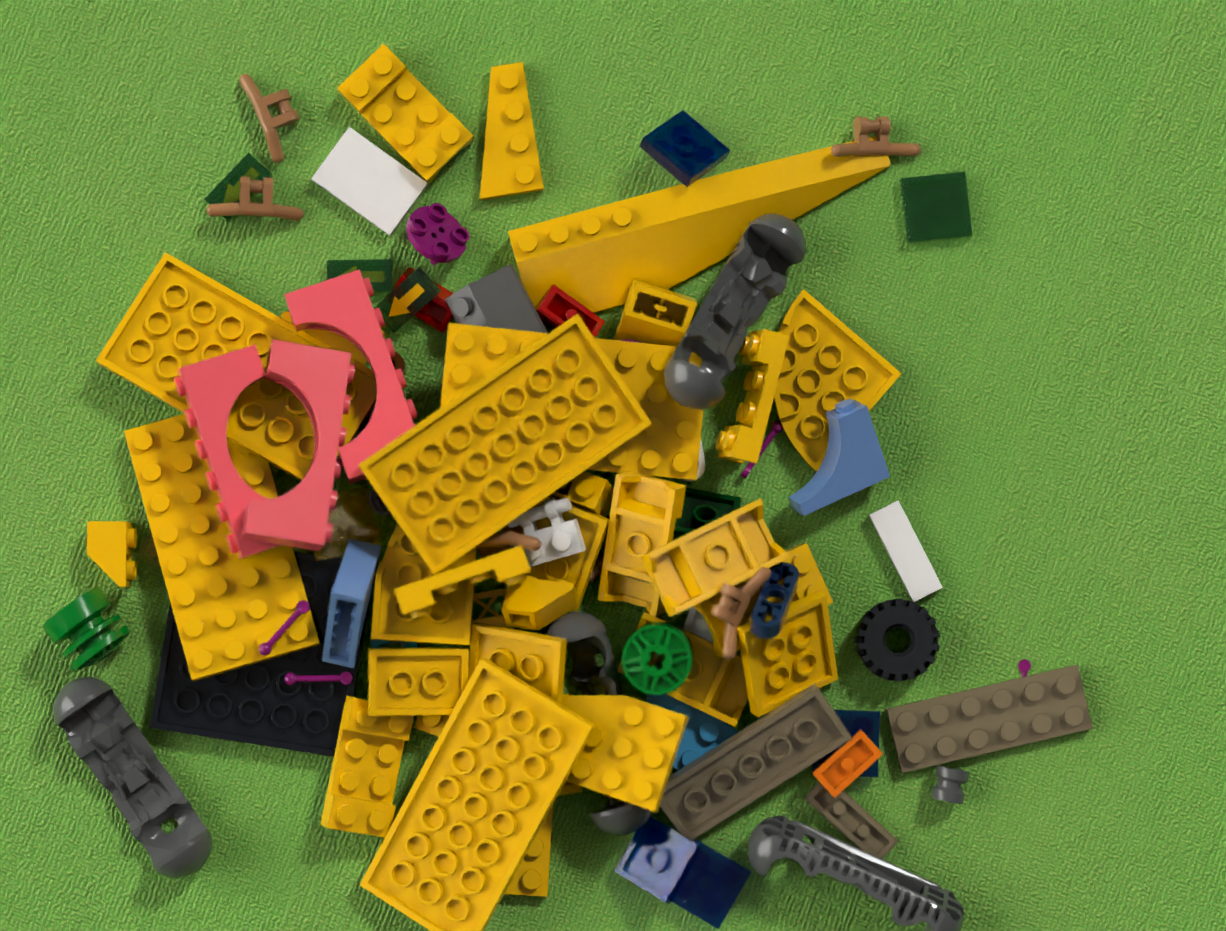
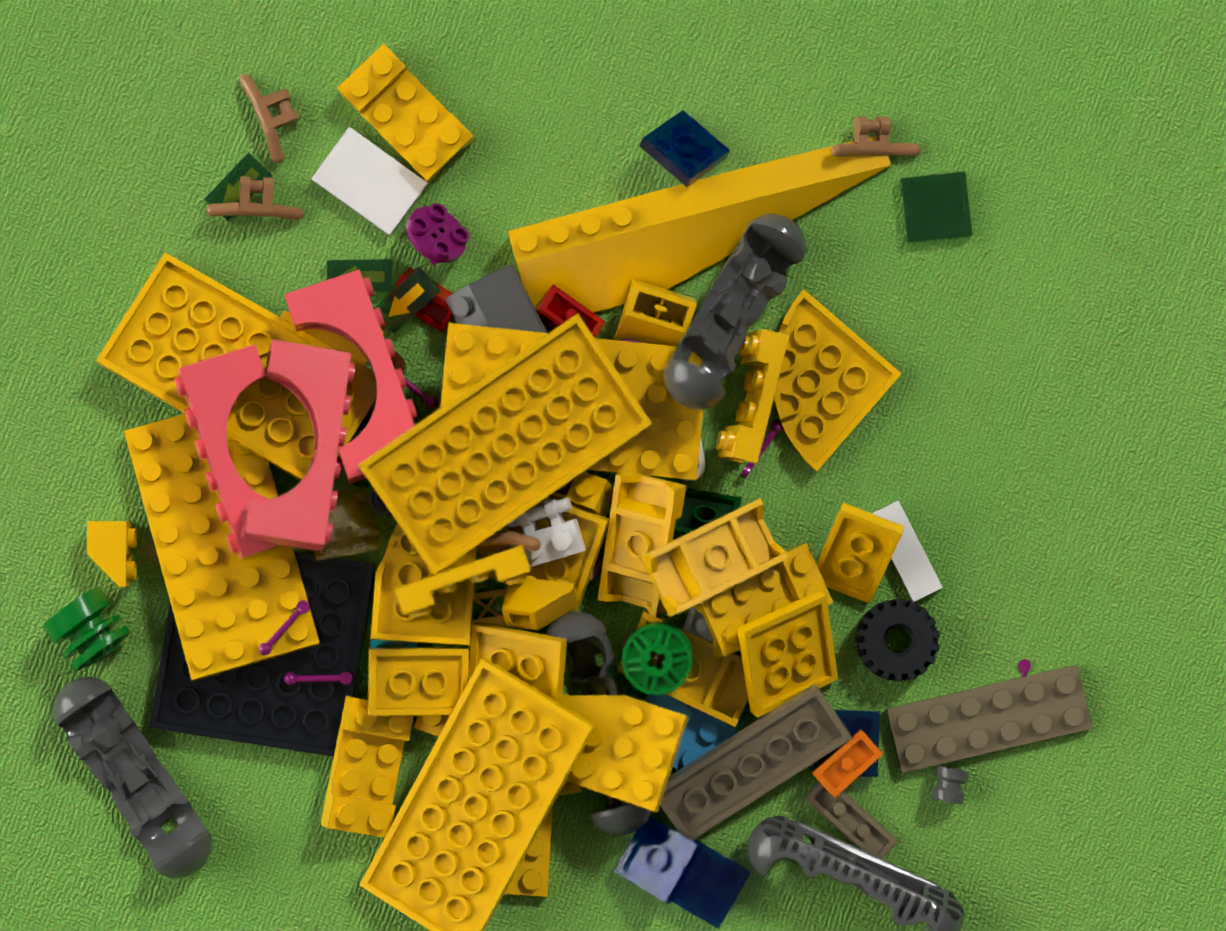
(350, 602): medium blue arch -> none
(431, 401): none -> magenta hinge
(510, 143): yellow wing -> none
(733, 606): medium nougat piece -> none
(776, 610): dark blue beam -> none
(850, 461): medium blue arch -> none
(858, 552): none -> yellow plate

